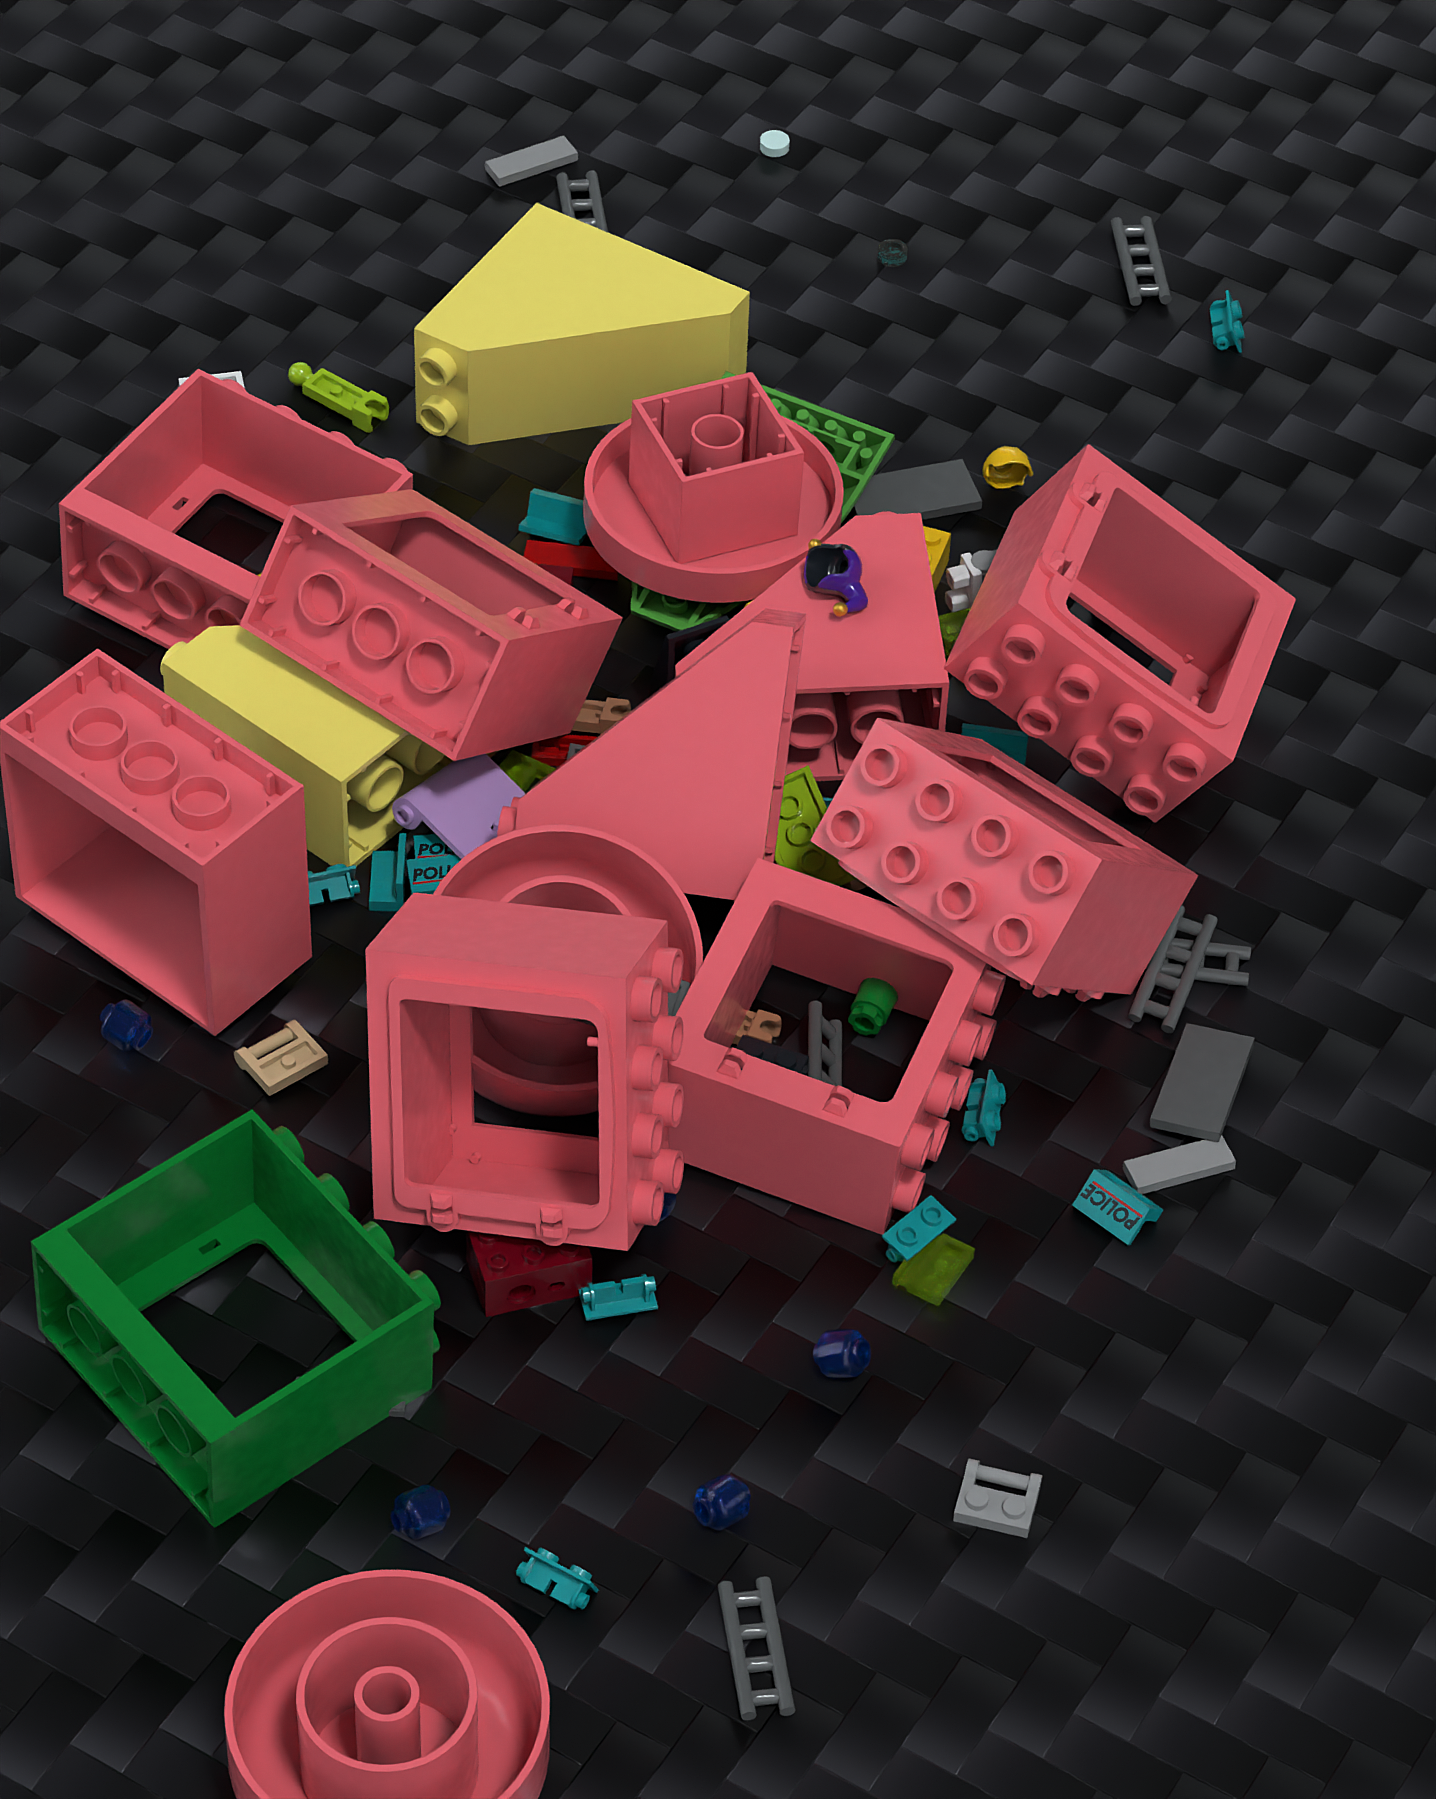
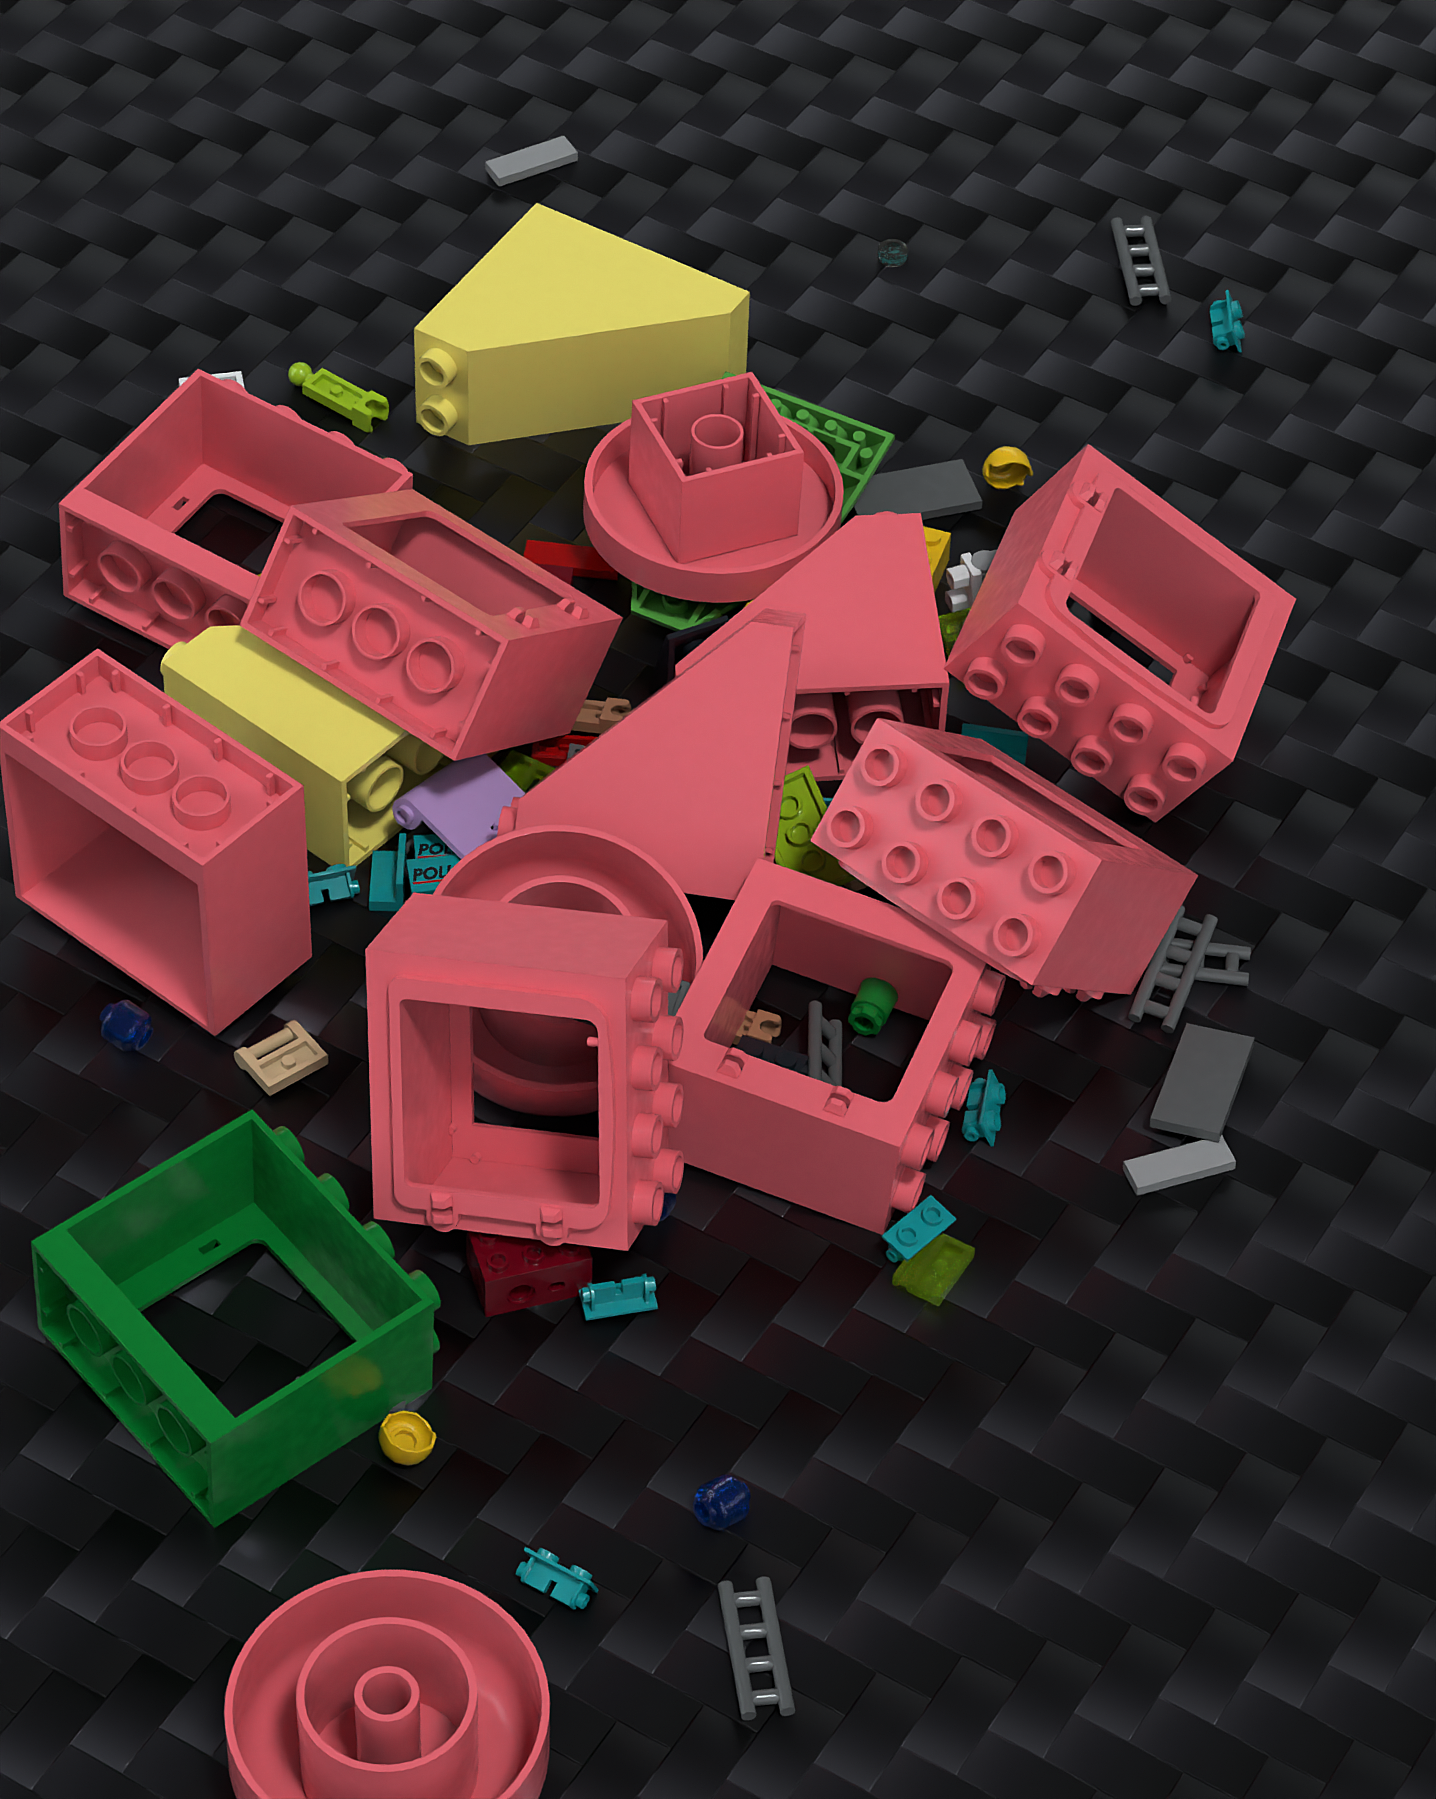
(406, 1438): none -> yellow hair
(420, 1512): clear blue head -> none
(555, 517): teal panel -> none
(595, 202): dark grey bar -> none
(774, 143): light aqua tile -> none
(836, 571): piece -> none
(842, 1353): clear blue head -> none
(996, 1508): light grey plate -> none
(1115, 1205): teal panel -> none

